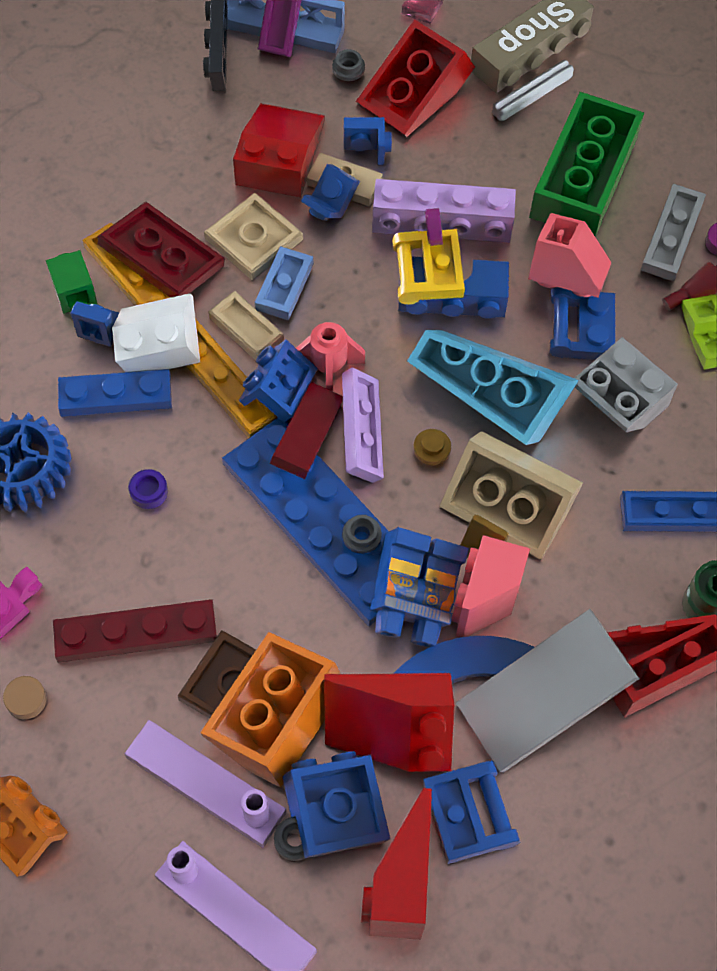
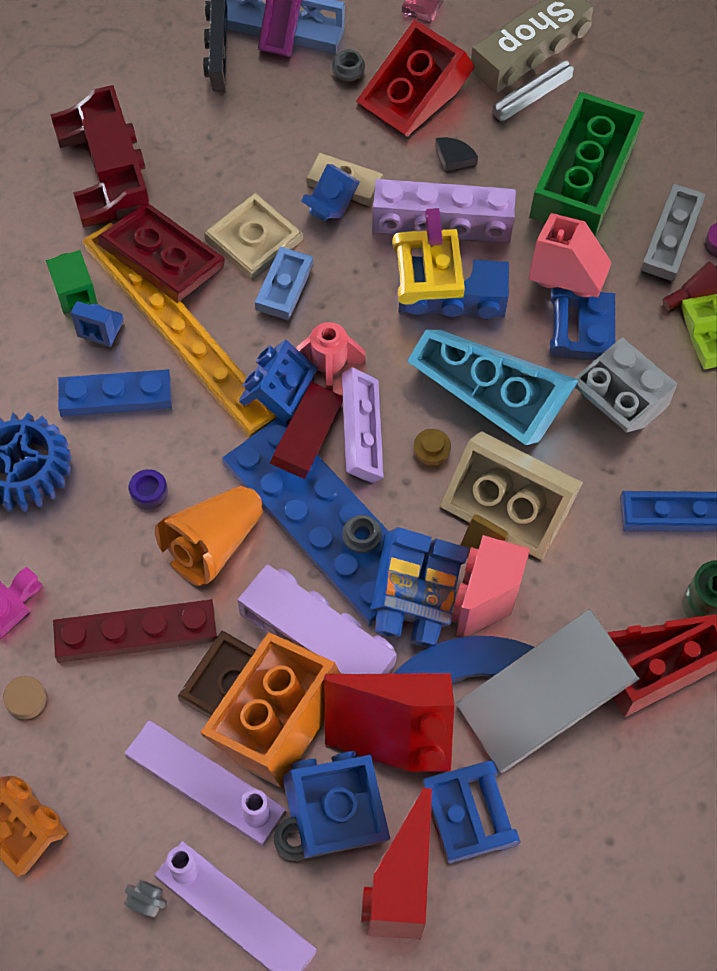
(110, 143): none -> dark red bracket
(145, 898): none -> dark grey plate
(156, 335): white slope -> none
(208, 533): none -> orange cone
(245, 325): tan tile -> none
(277, 150): red slope -> none
(305, 619): none -> lavender brick
(367, 134): blue bracket -> none
(455, 153): none -> black tile

